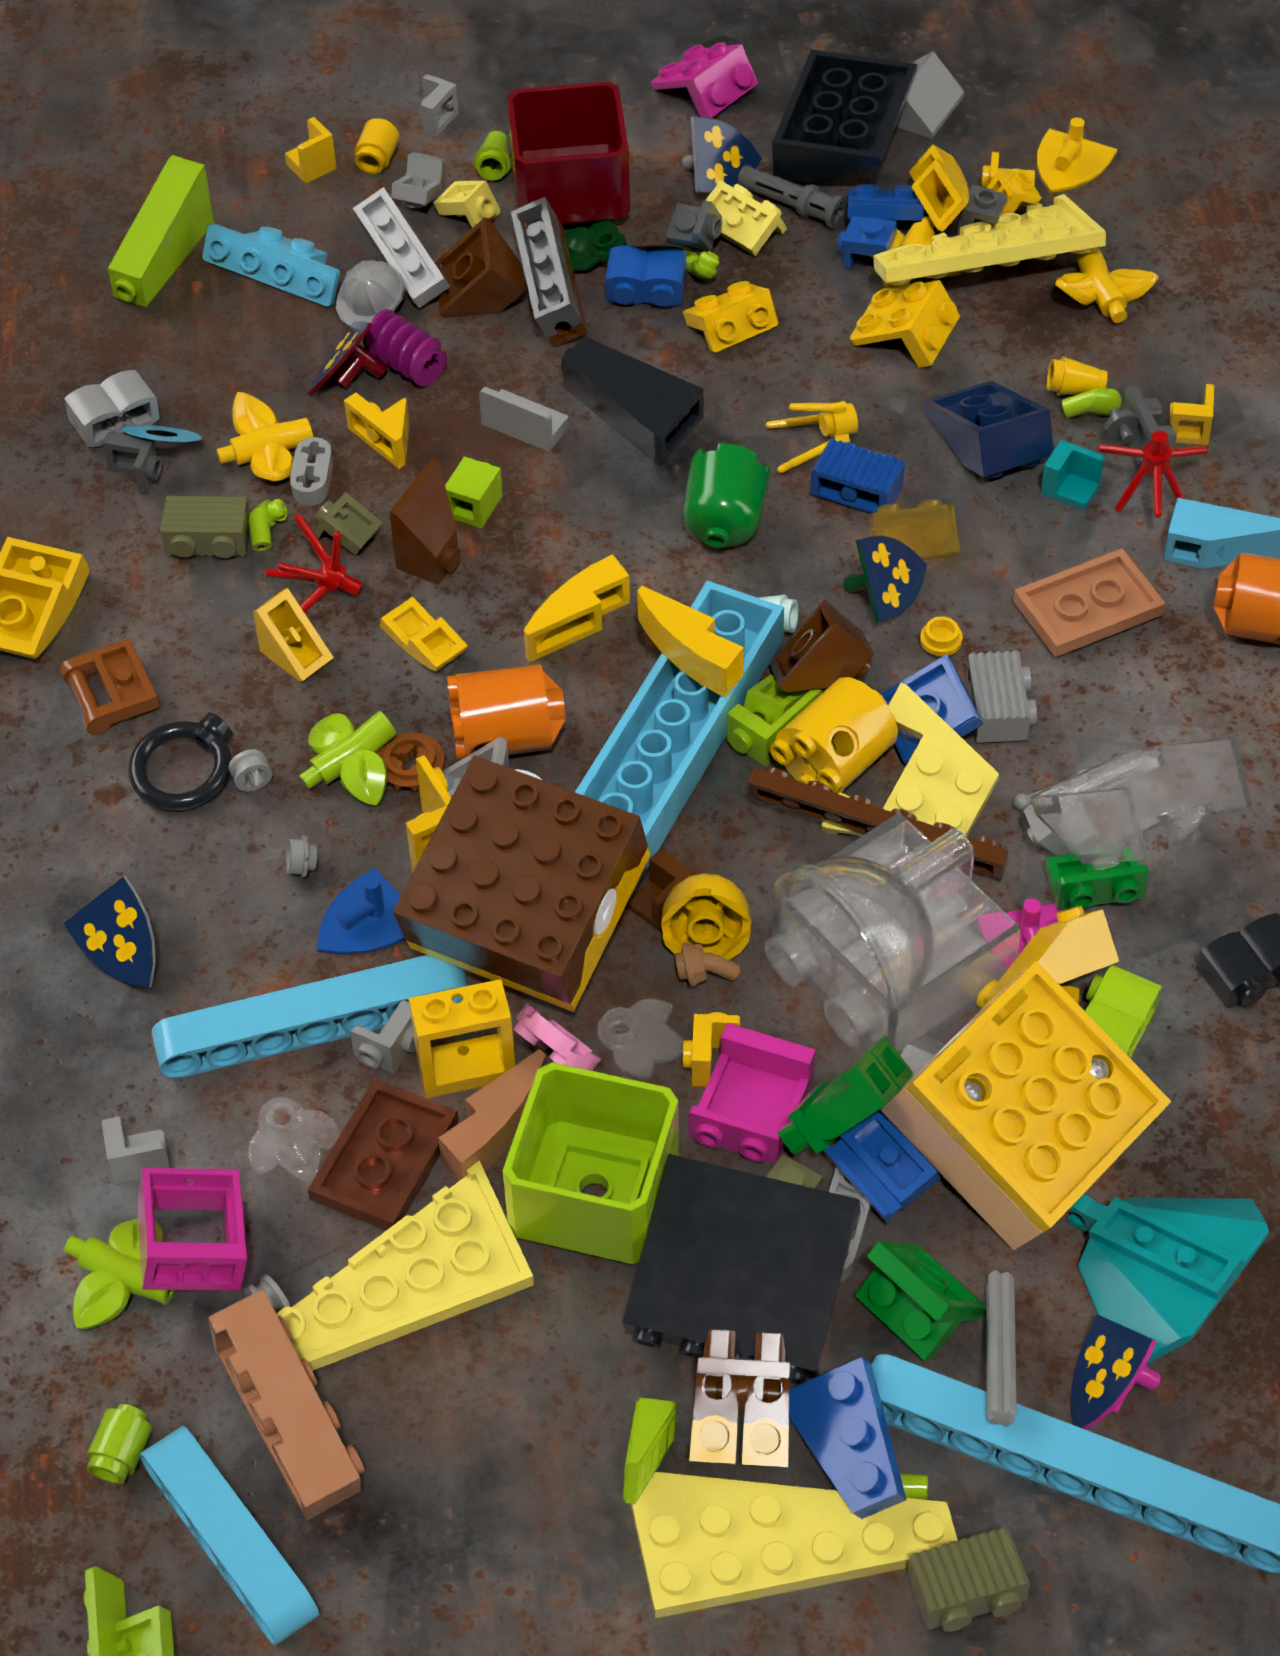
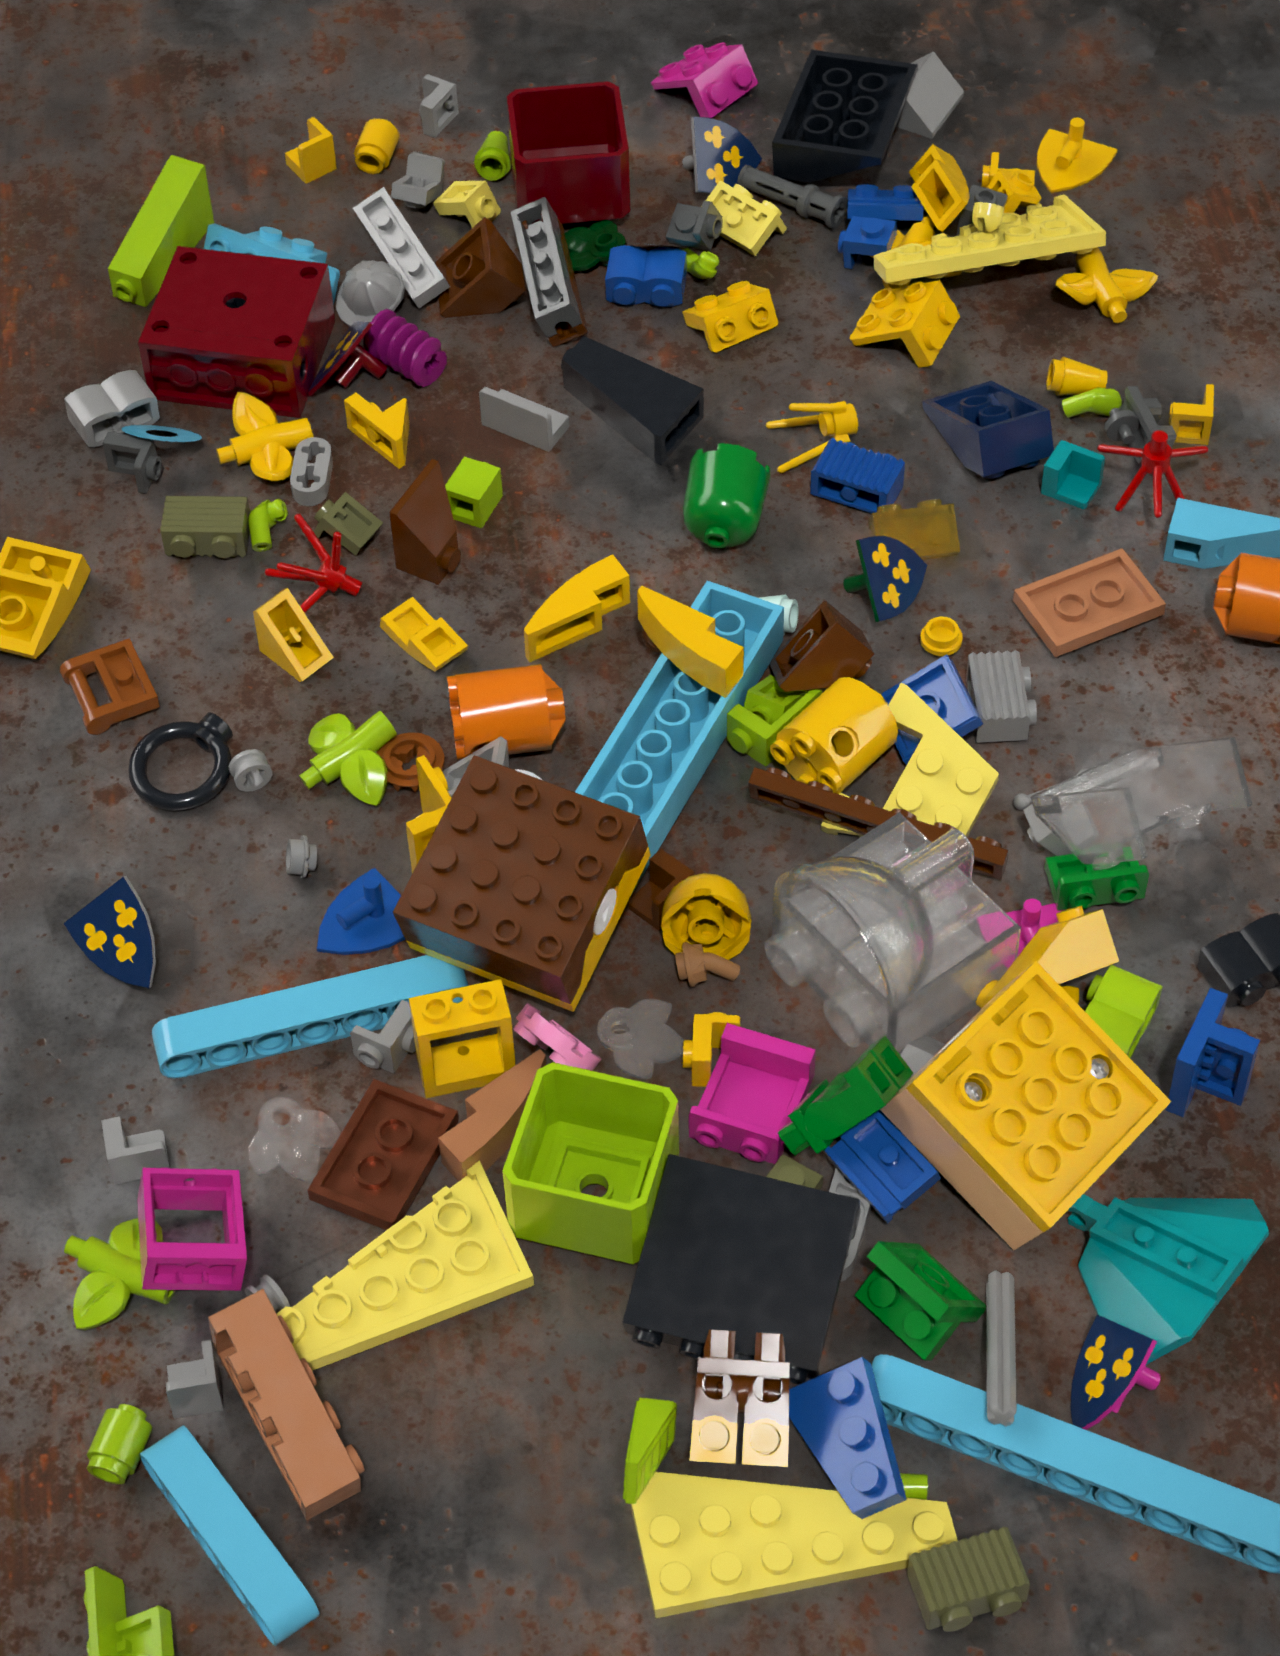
(195, 1385): none -> light grey panel
(237, 327): none -> dark red gear
(987, 216): none -> light yellow hinge
(1212, 1058): none -> blue bracket

